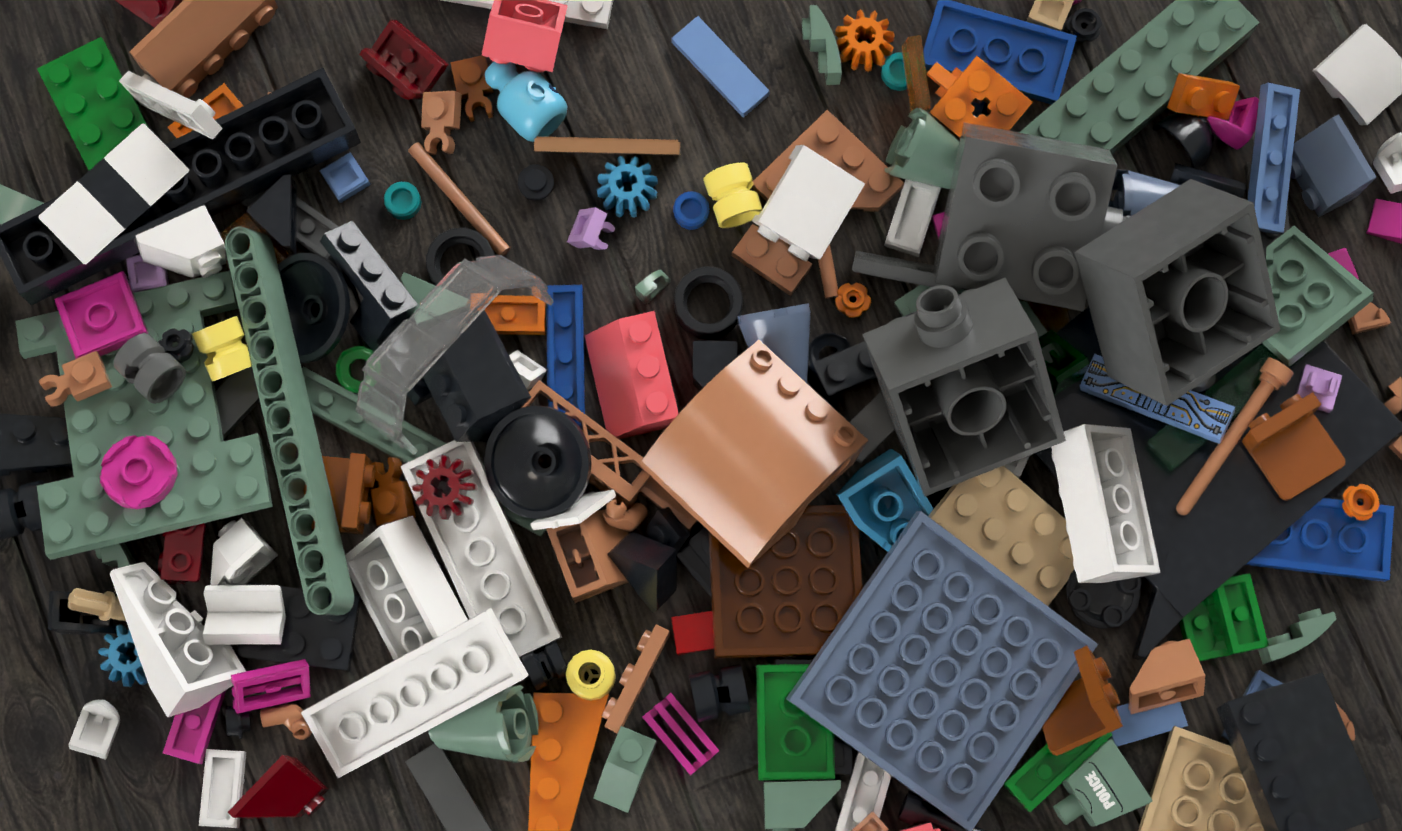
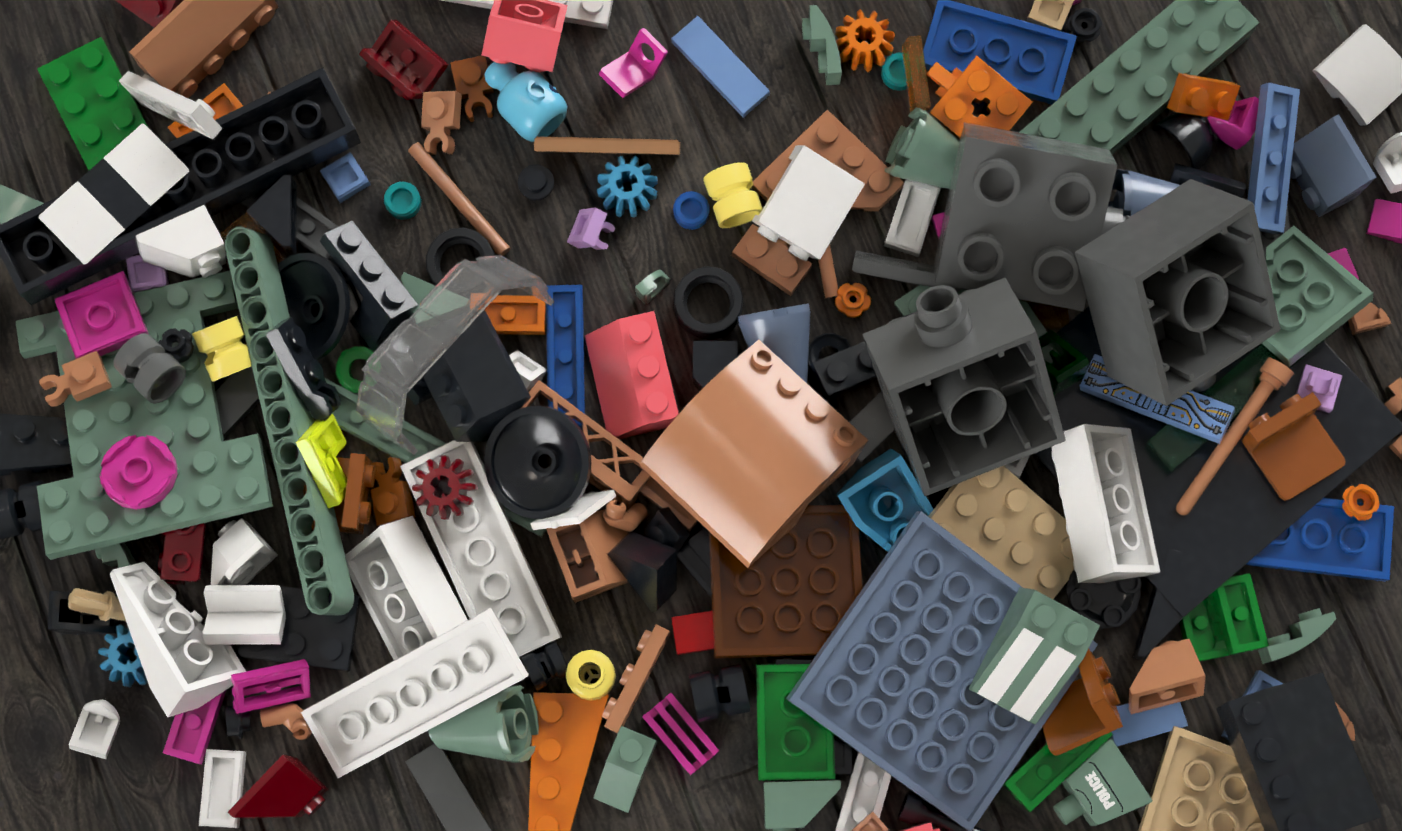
(303, 370): none -> black hinge
(319, 449): none -> neon yellow tile
(633, 68): none -> dark pink bracket
(1033, 654): none -> sand green slope

